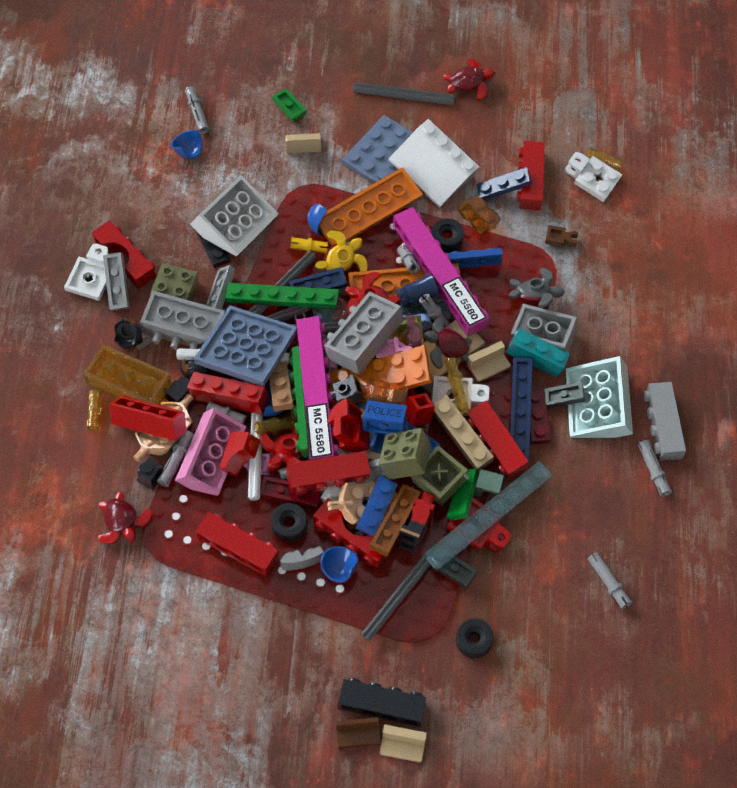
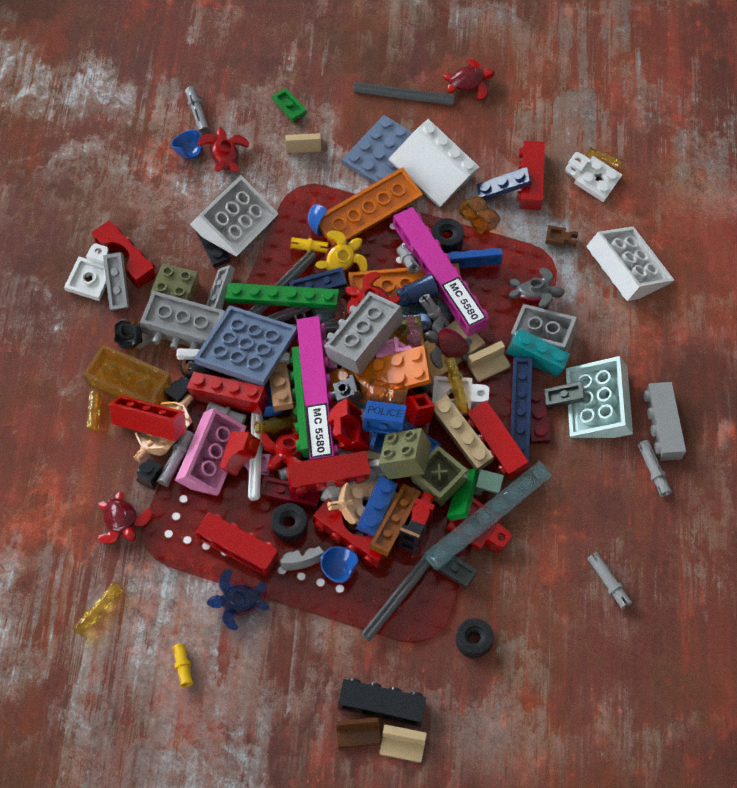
(91, 616): none -> clear yellow pin
(182, 665): none -> yellow pin
(223, 150): none -> red animal
(237, 599): none -> clear blue animal
(629, 262): none -> white slope

